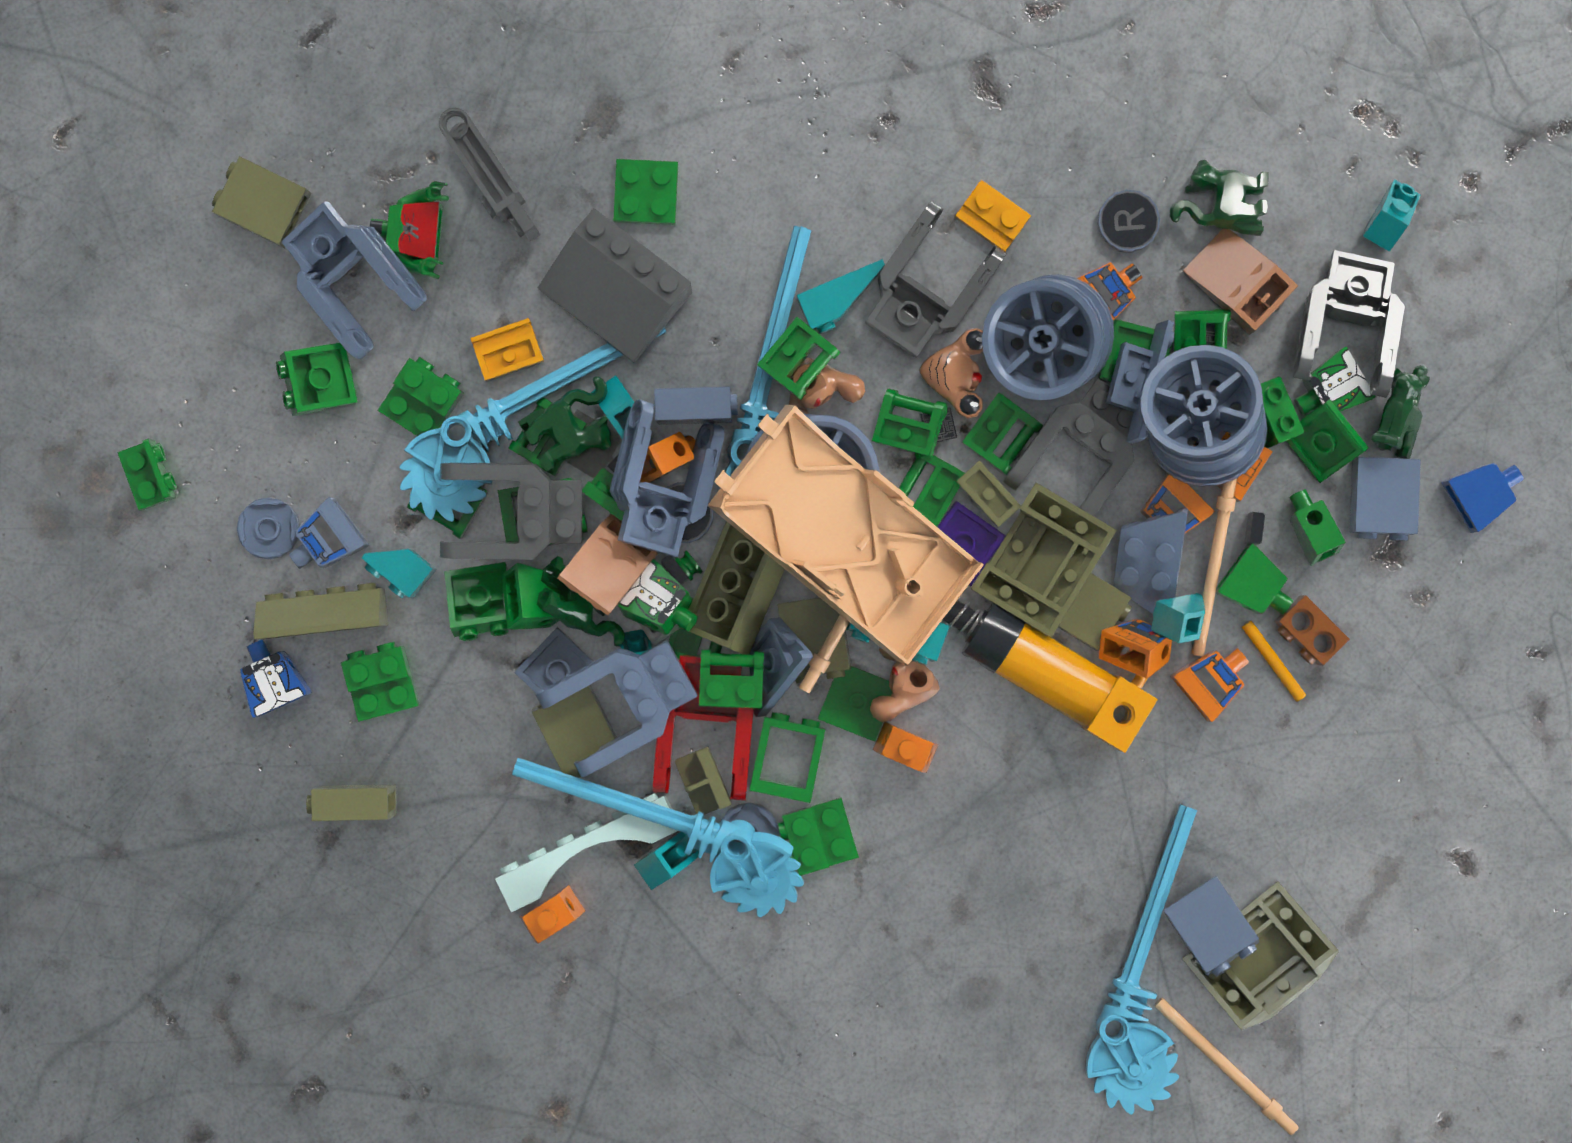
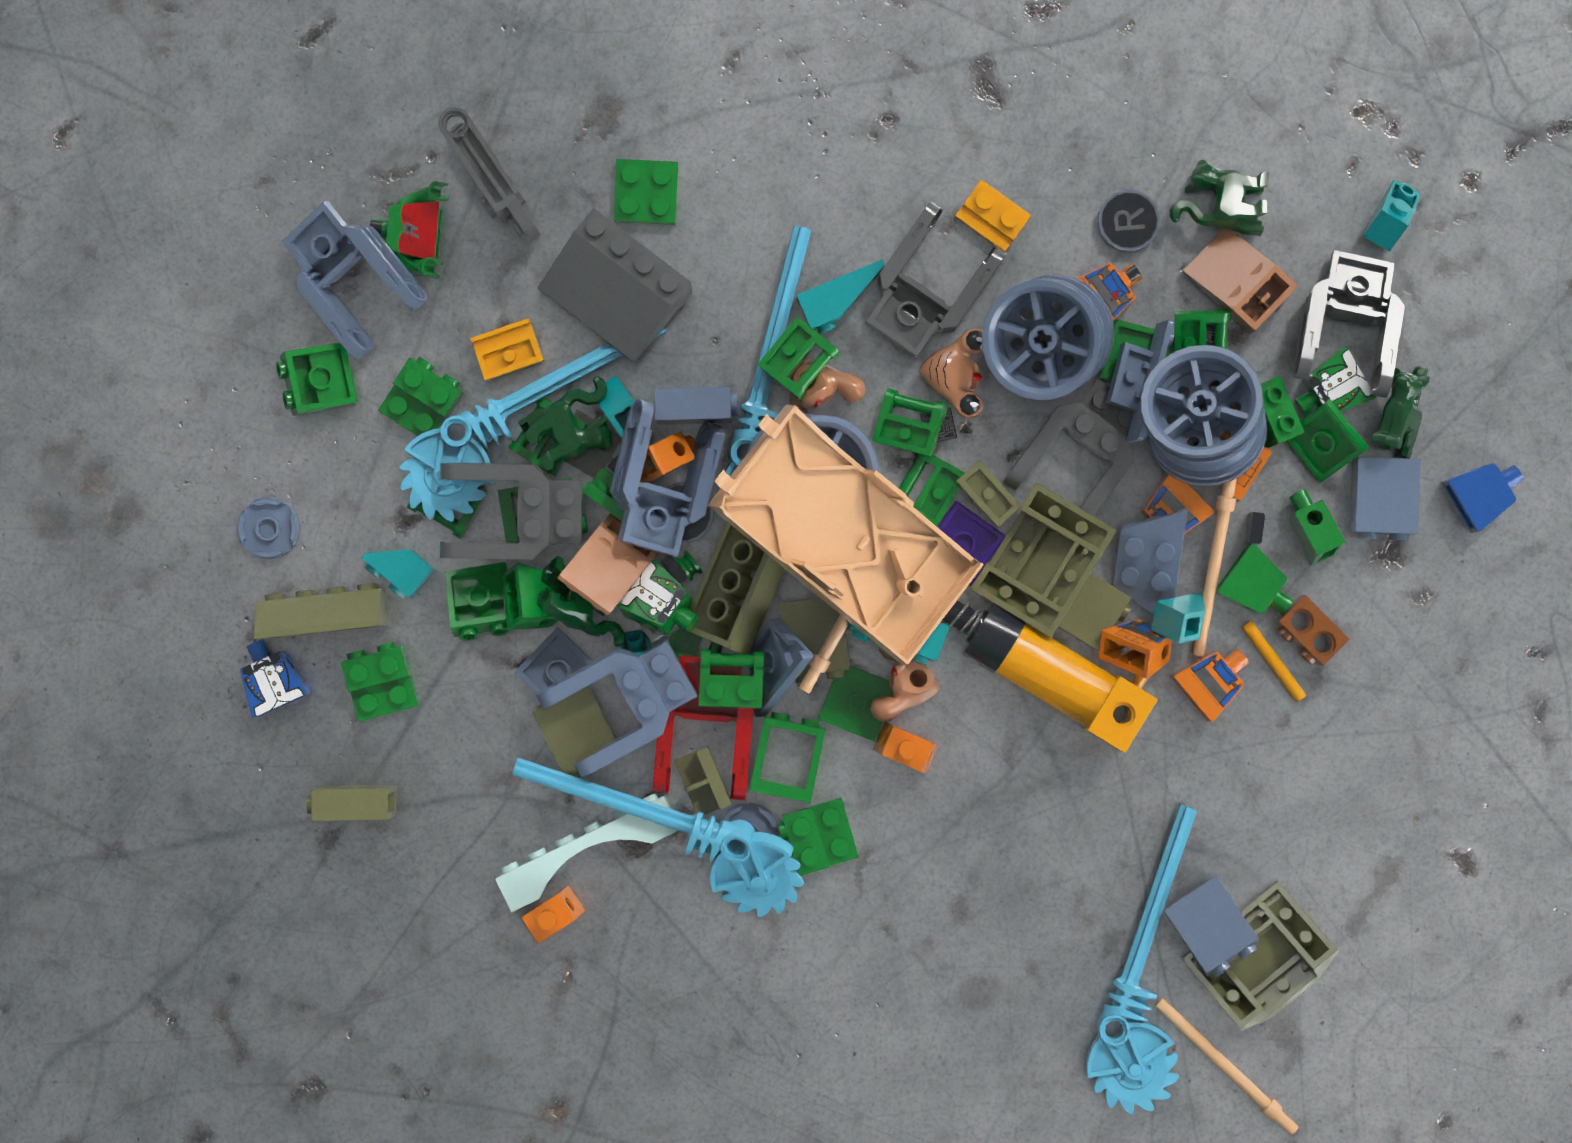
(147, 474): green bracket -> none
(260, 201): olive brick -> none
(327, 536): sand blue torso -> none
(666, 861): teal slope -> none
(994, 426): green plate -> none

